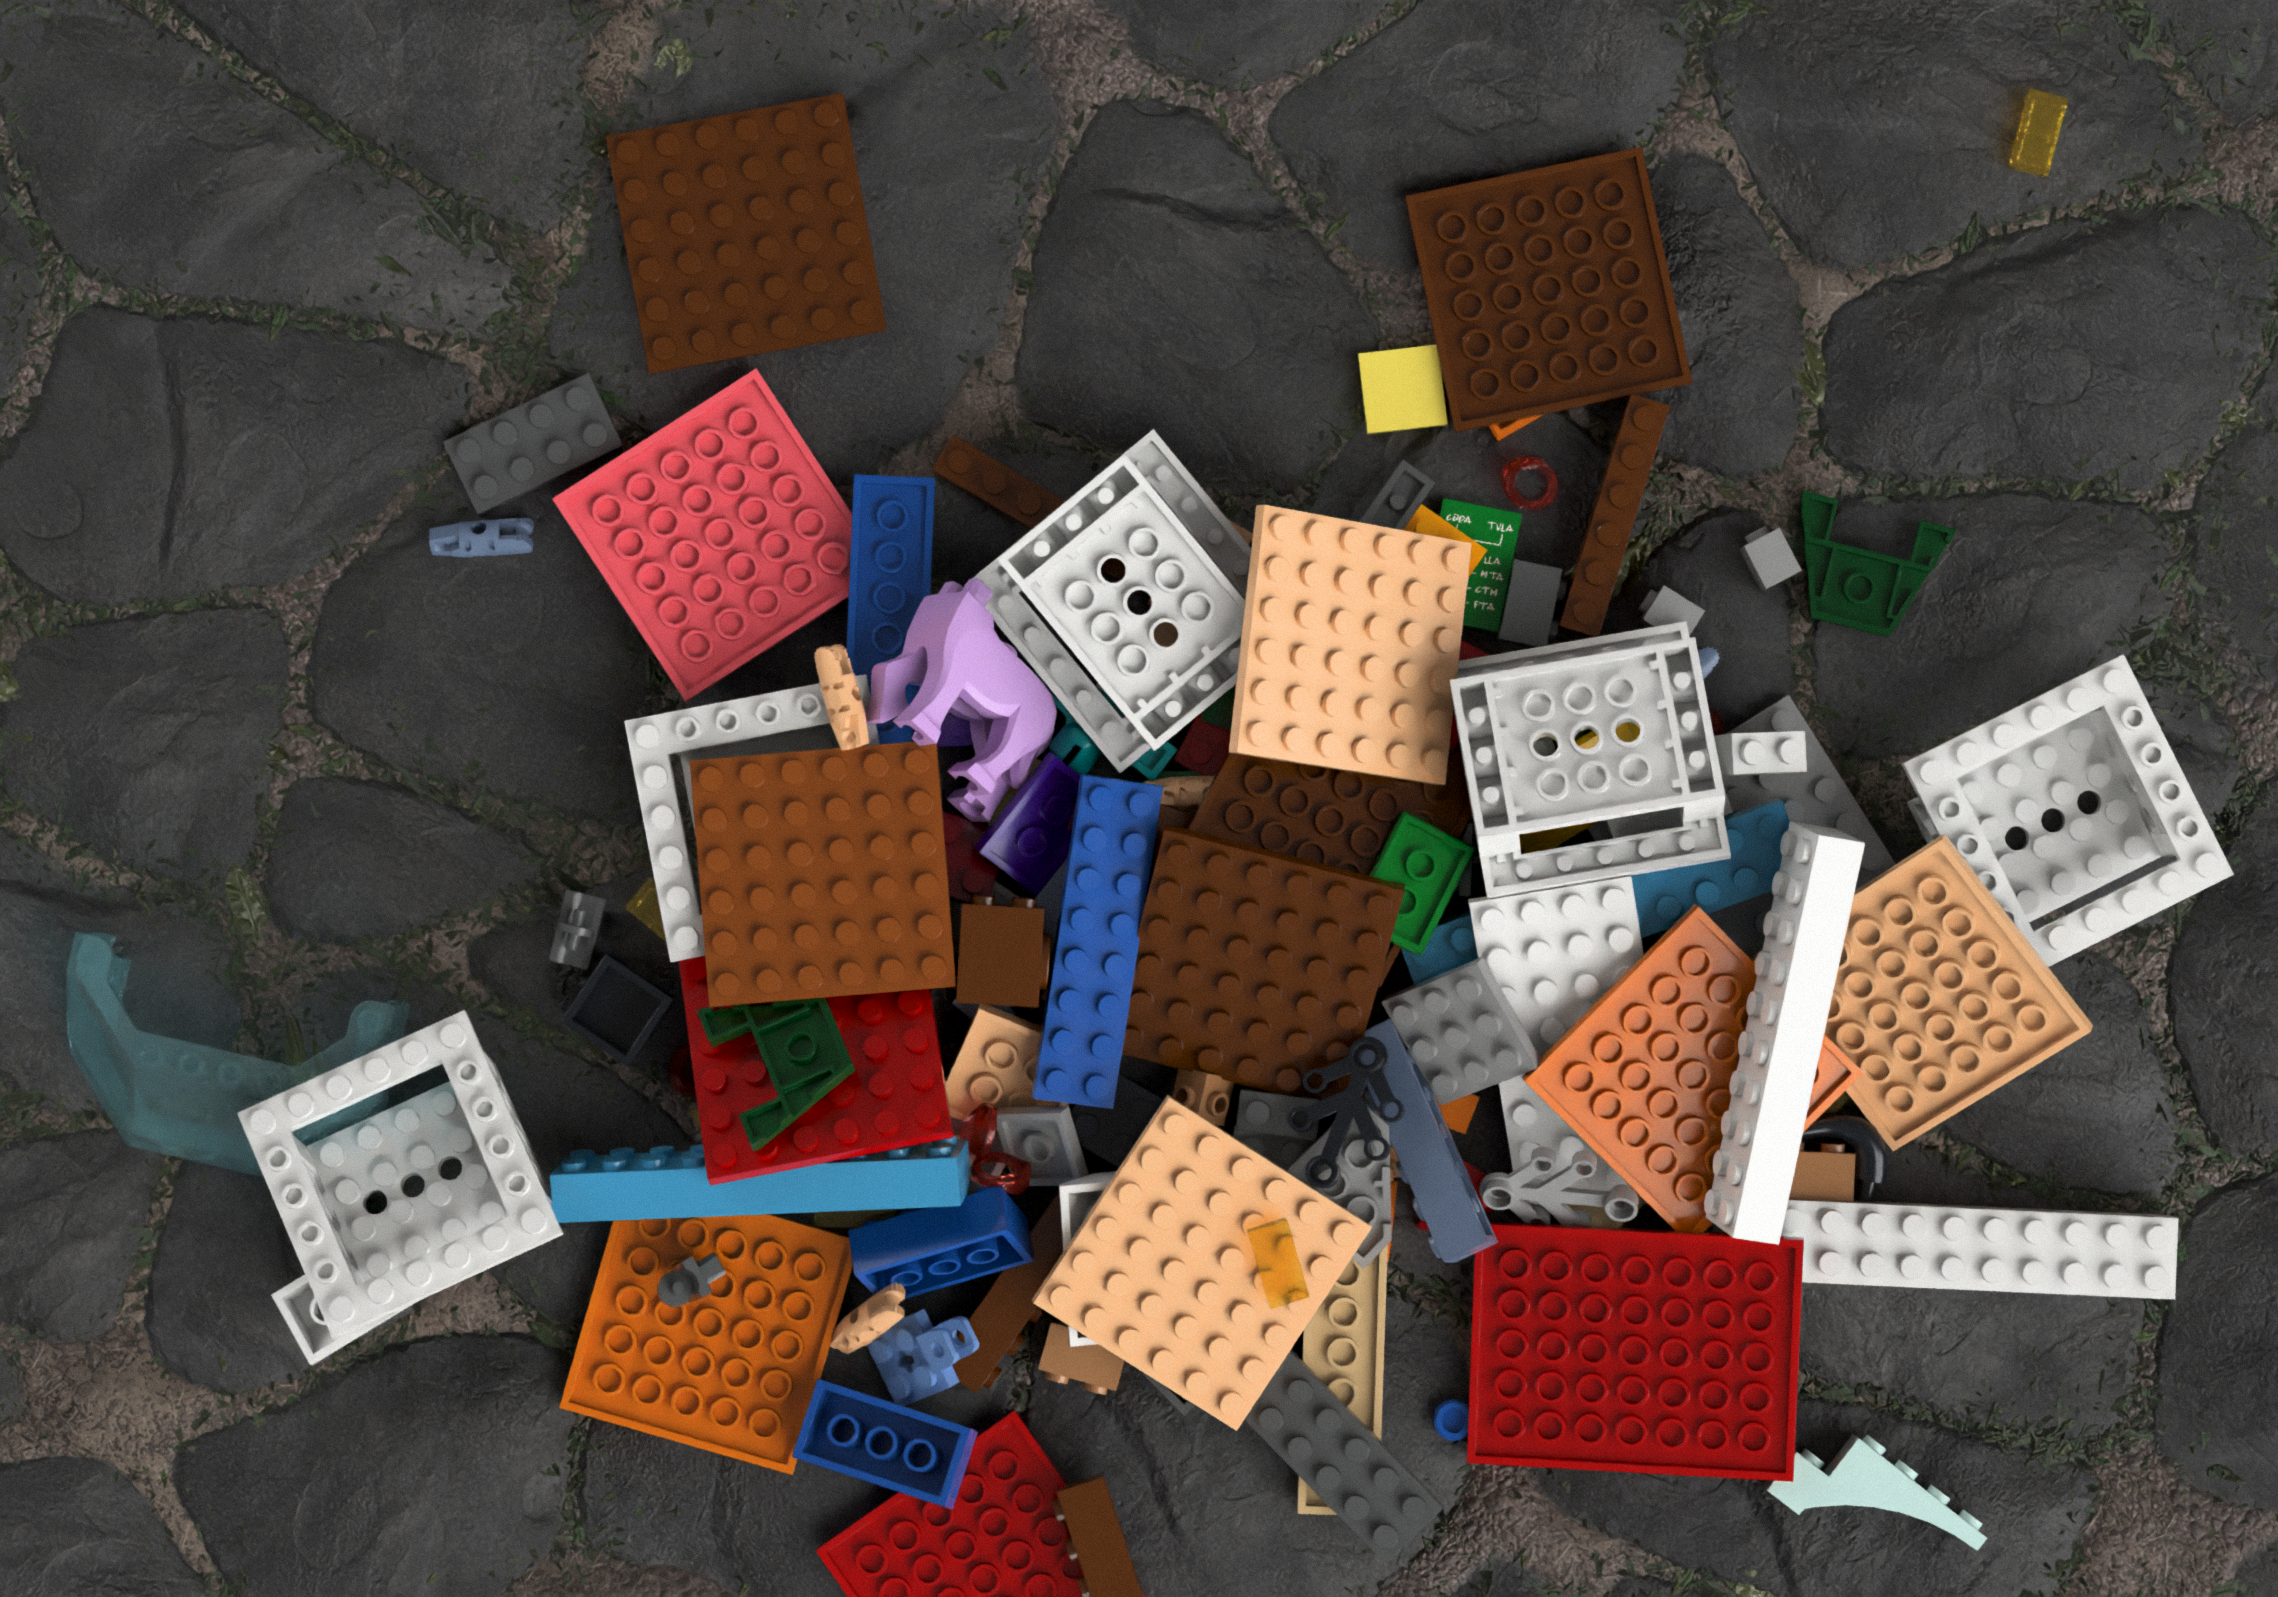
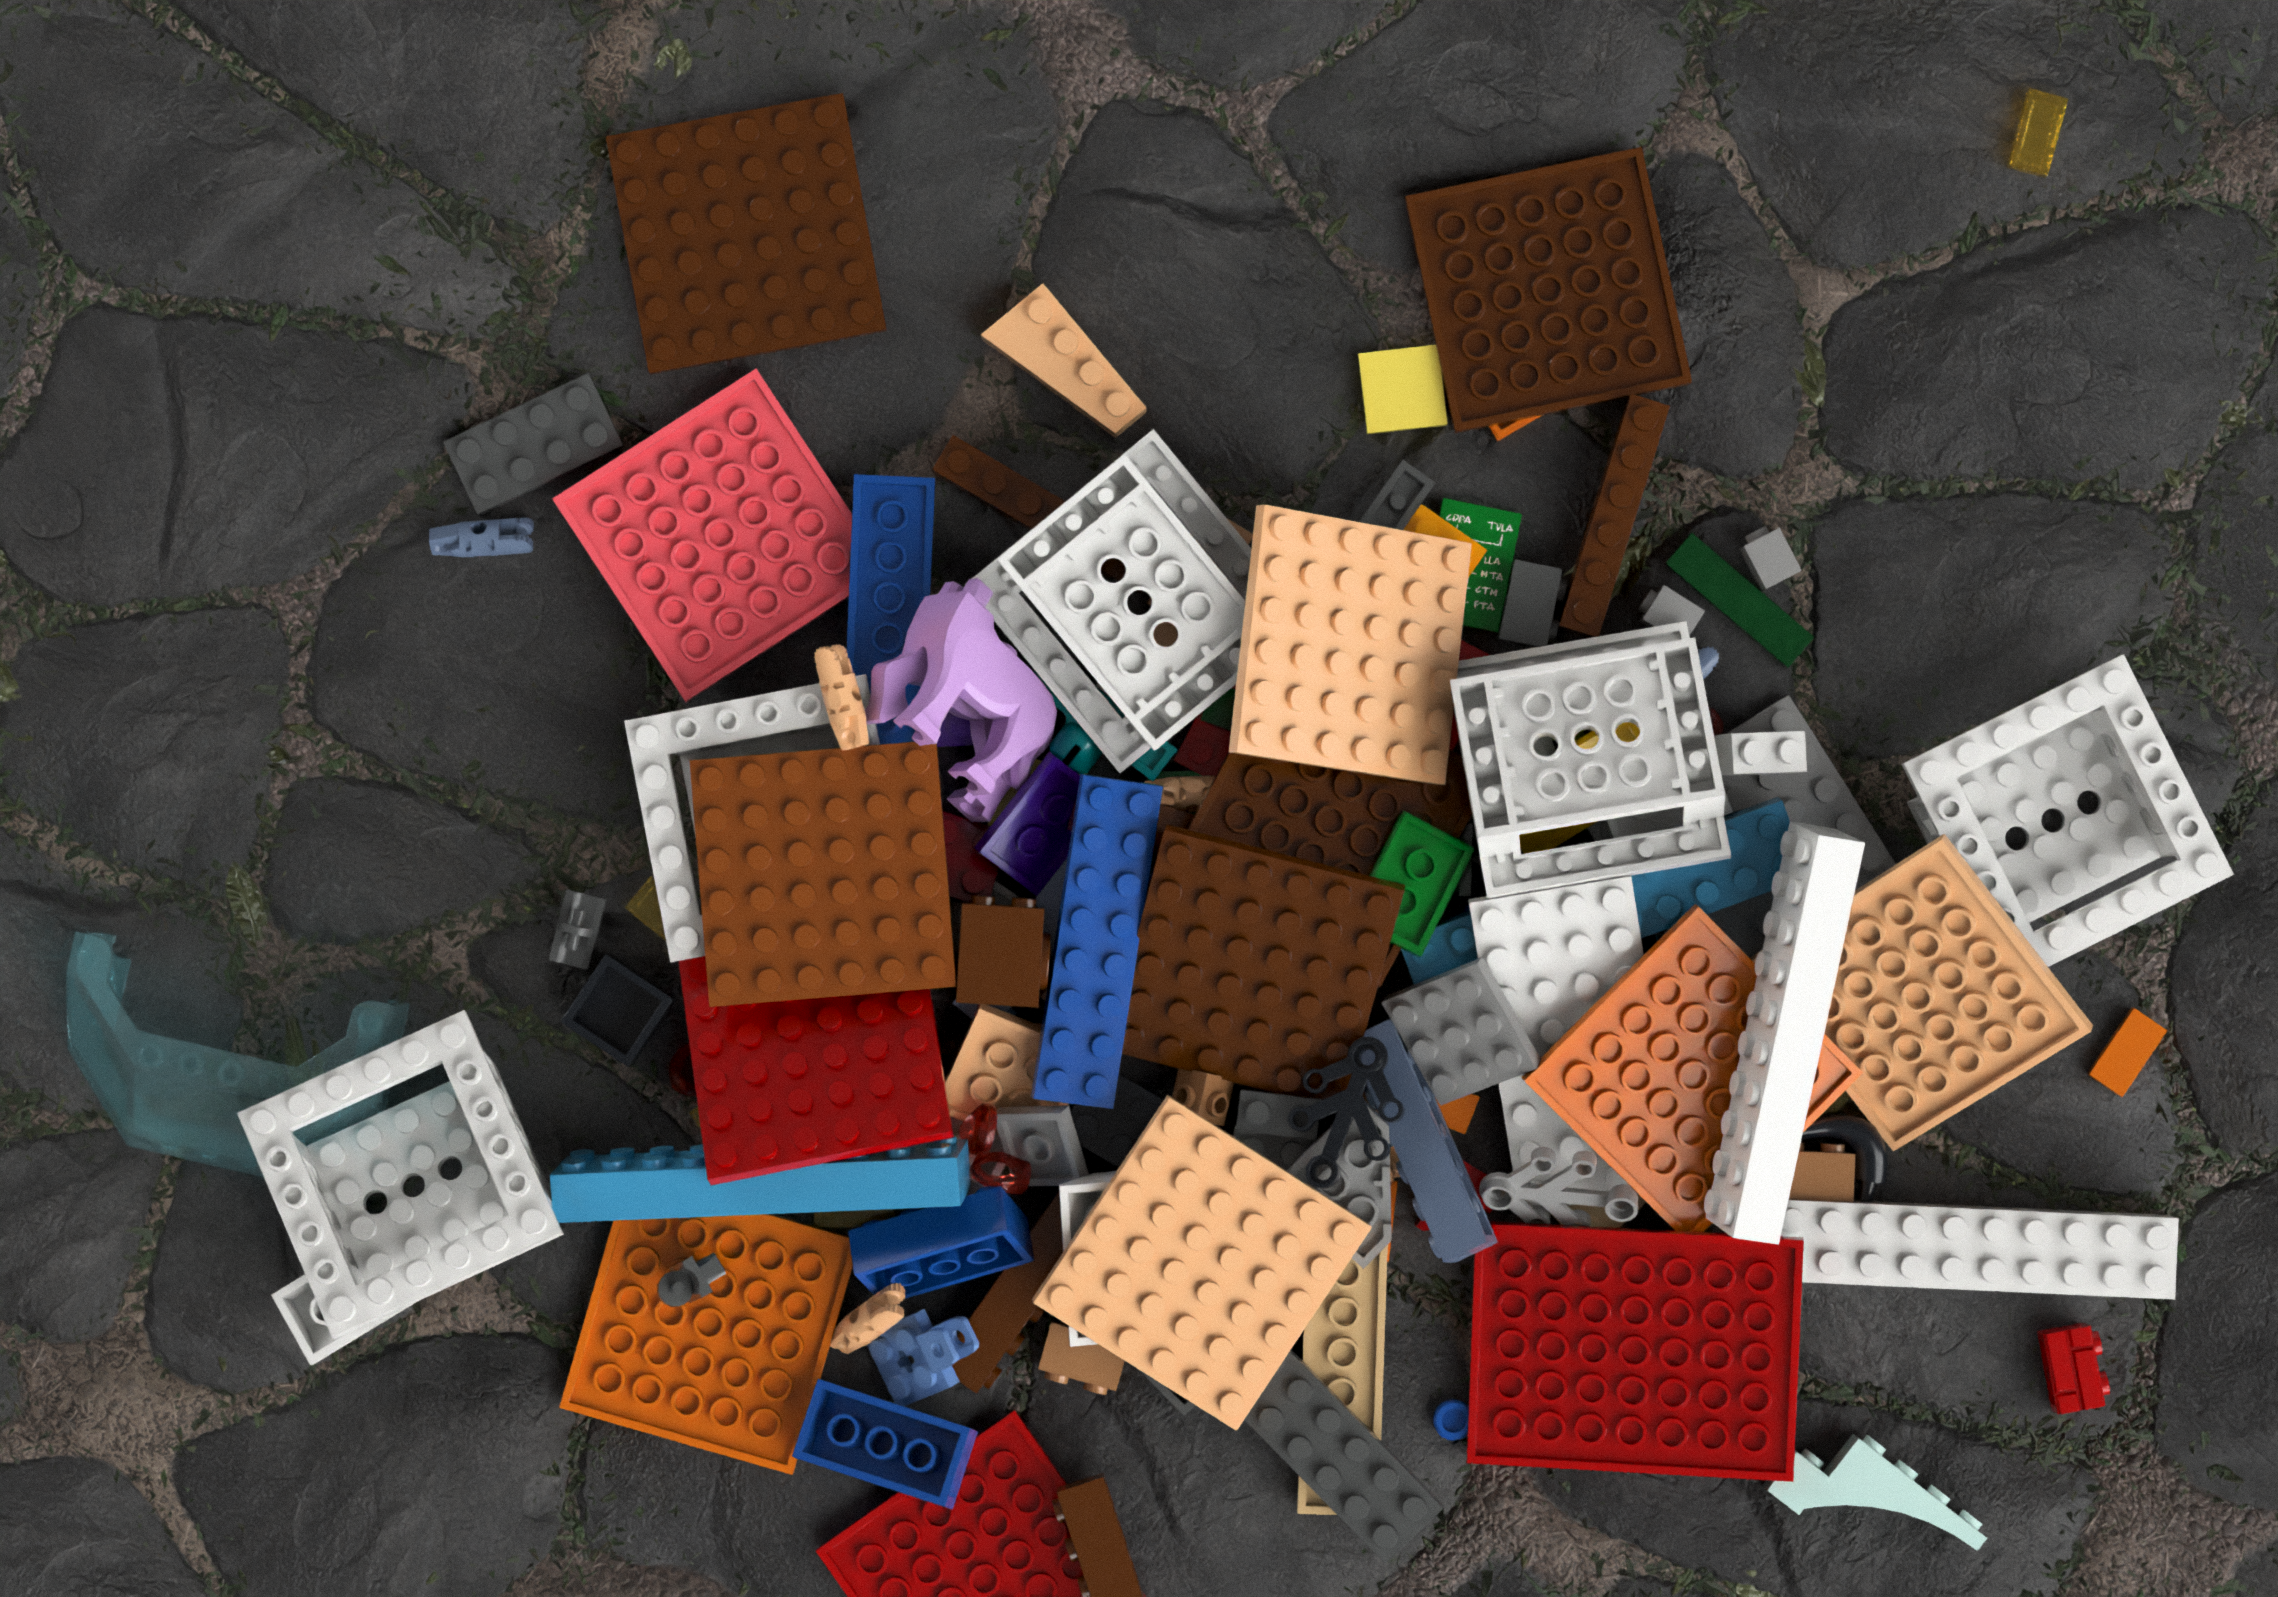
(800, 1053): dark green wing -> none
(1056, 352): none -> light nougat wedge
(1277, 1263): clear yellow tile -> none
(1528, 462): clear red piece -> none
(1739, 600): none -> dark green tile
(1858, 585): dark green wing -> none
(2073, 1368): none -> red brick
(2127, 1052): none -> orange tile

